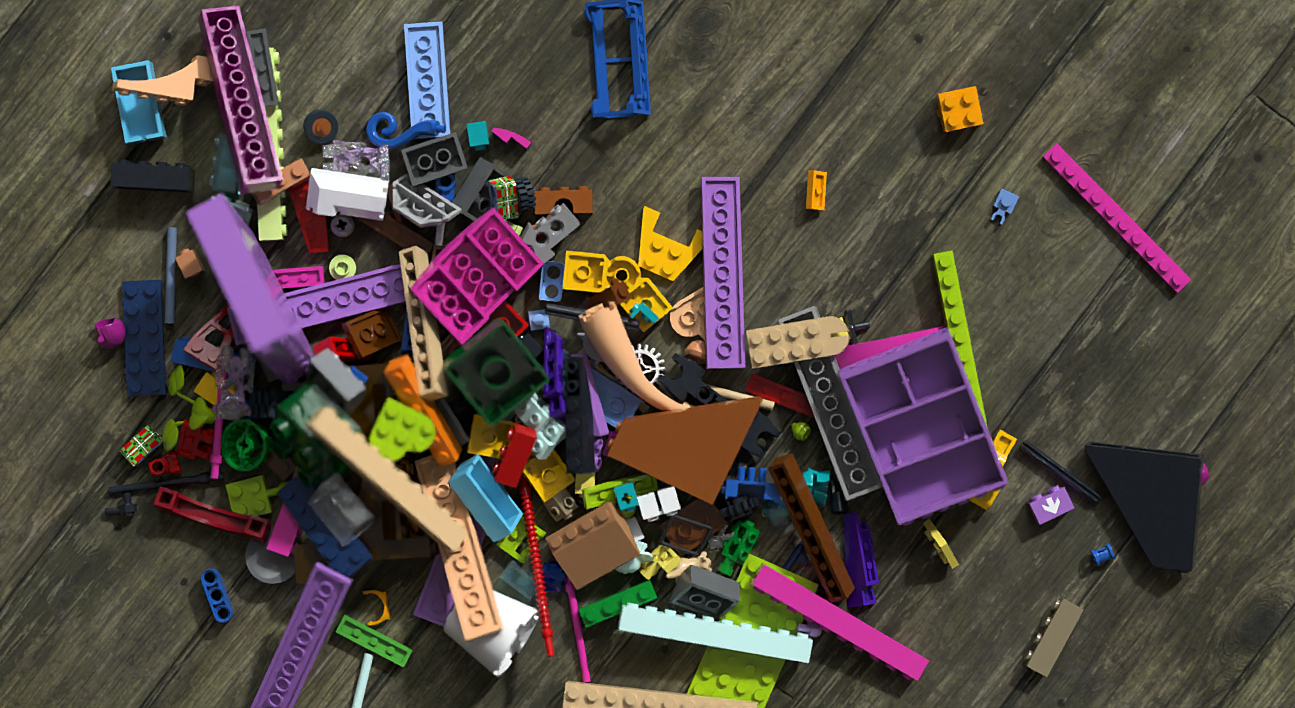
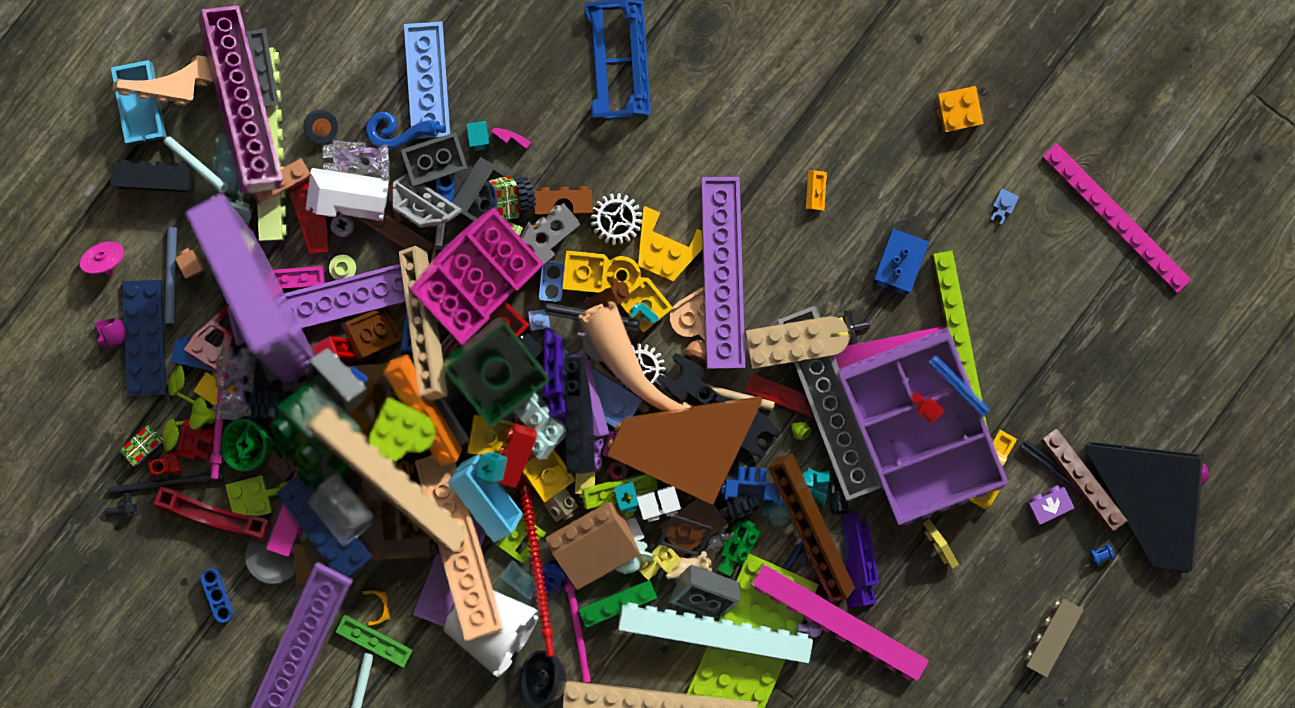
(102, 258): none -> dark pink shield
(195, 164): none -> light aqua piece
(491, 467): none -> teal brick
(542, 679): none -> black piece
(600, 212): none -> white gear
(618, 476): none -> dark red cone
(907, 264): none -> blue piece
(928, 409): none -> red plate
(958, 386): none -> blue axle
(1083, 480): none -> plate

